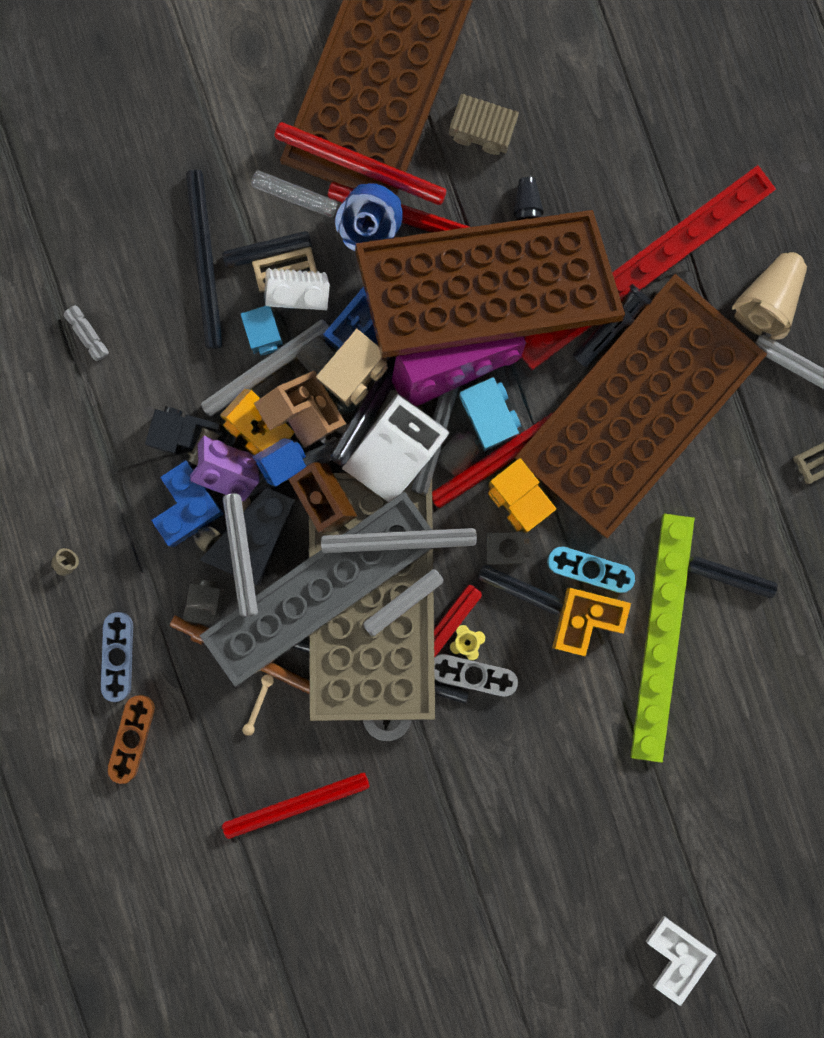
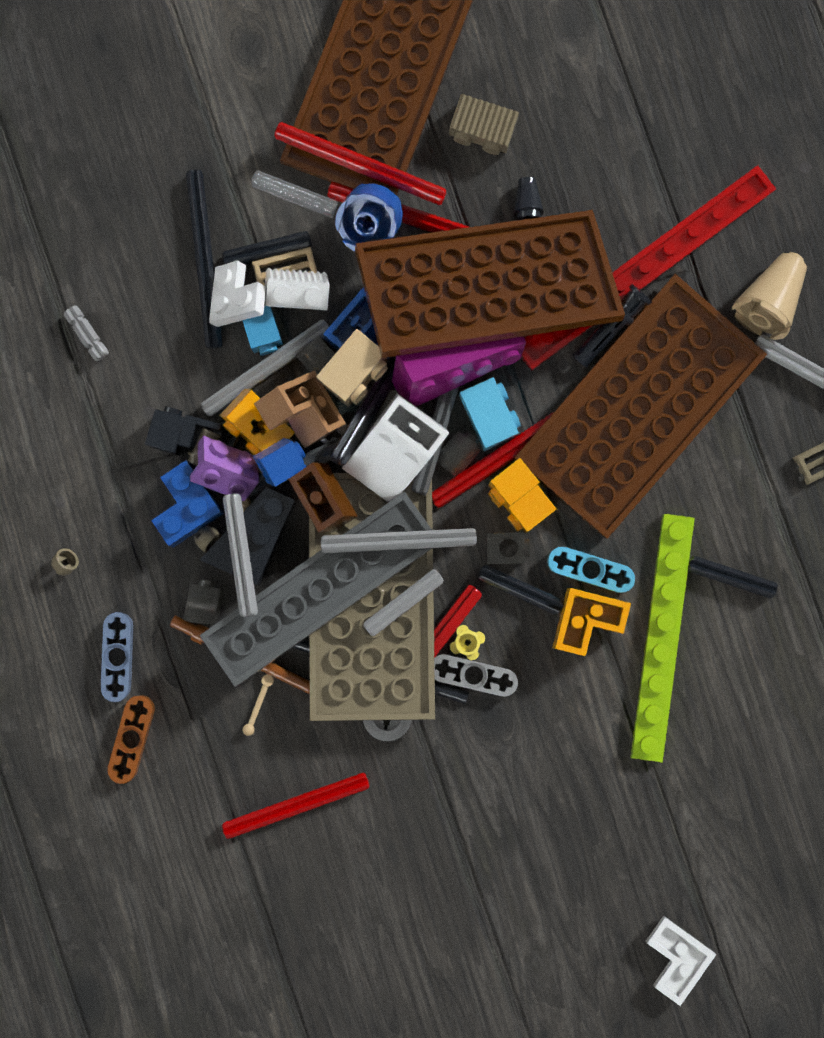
(232, 299): none -> white plate

